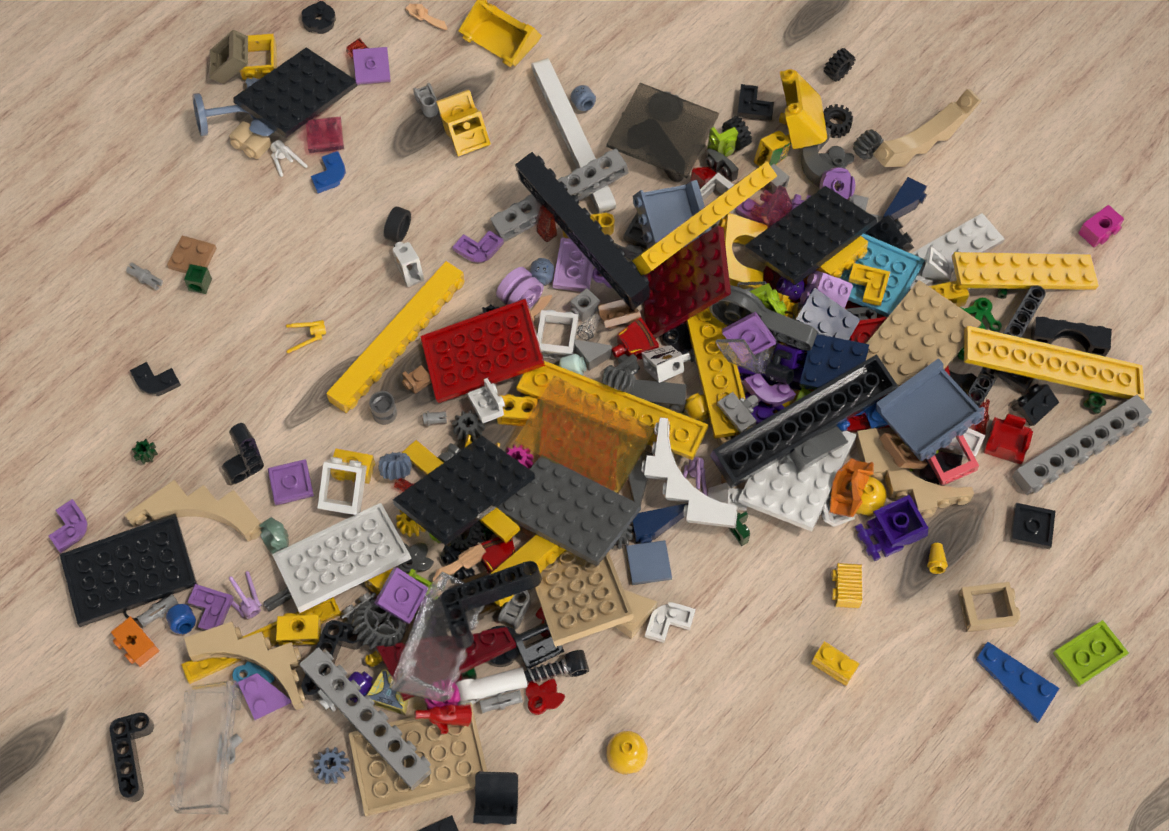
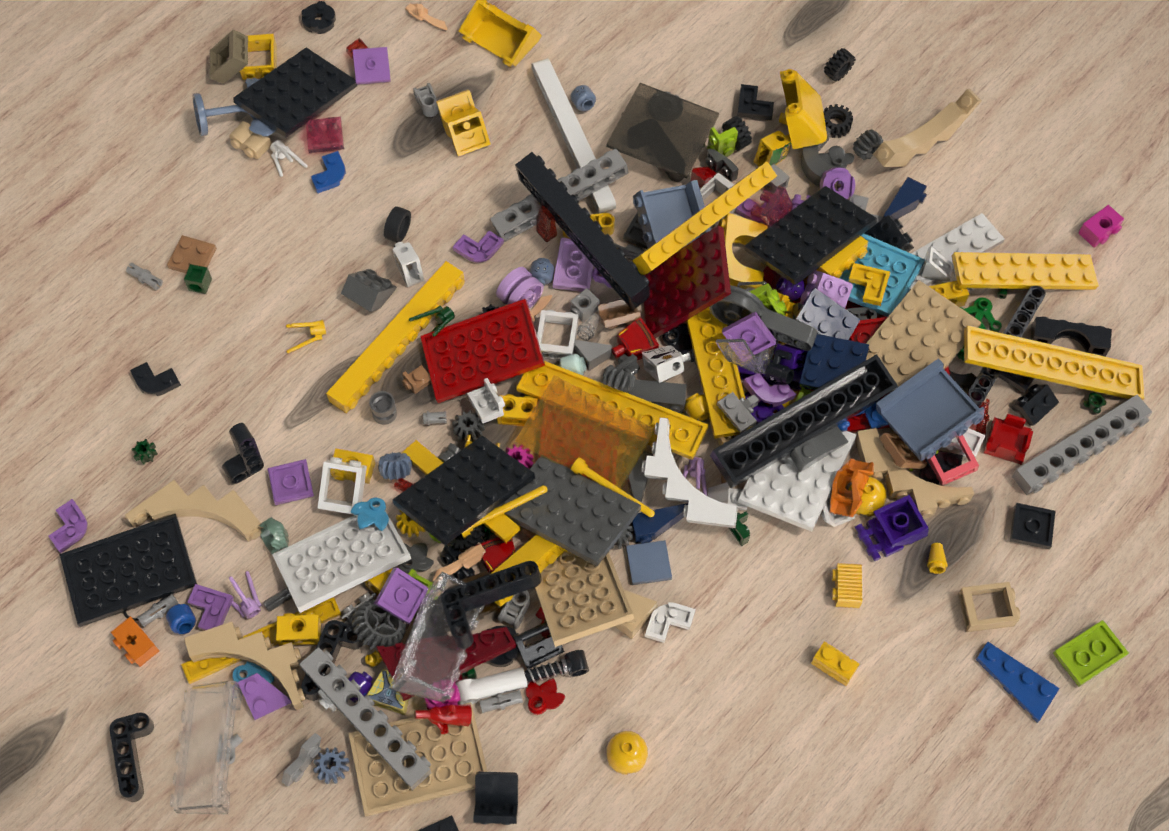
(306, 756): none -> light grey plate
(368, 289): none -> dark grey slope
(371, 515): none -> dark azure plate
(443, 317): none -> dark green plant
(507, 507): none -> yellow piece
(581, 467): none -> yellow piece

